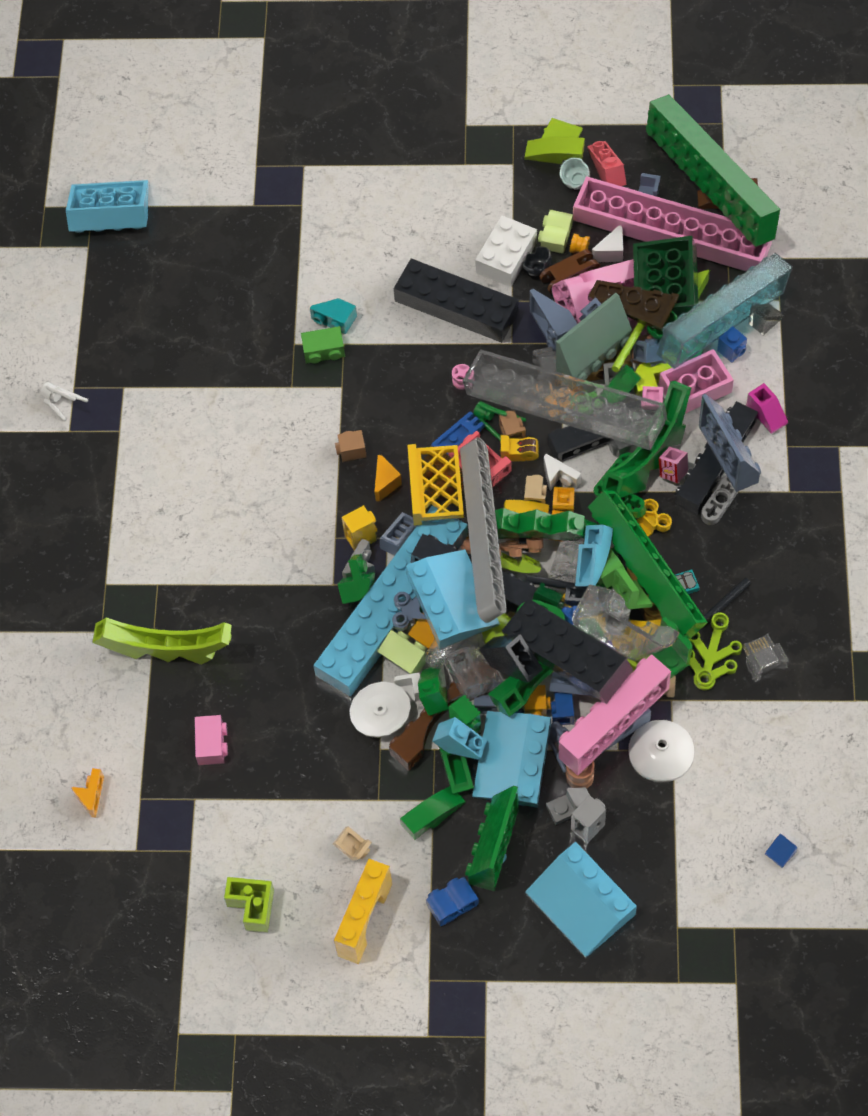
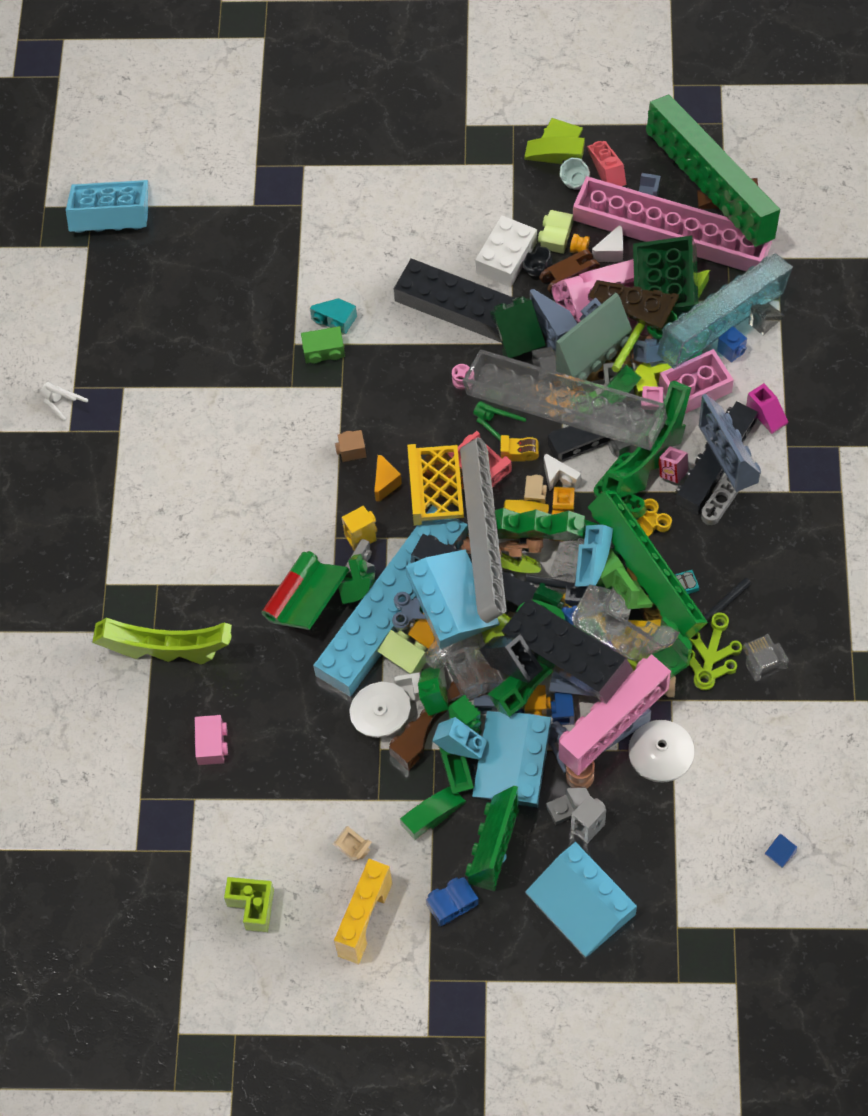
(90, 796): light orange slope -> none
(304, 592): none -> green door
(391, 544): sand blue slope -> none
(459, 431): blue hinge -> none
(512, 426): medium nougat brick -> none
(518, 327): none -> dark green panel

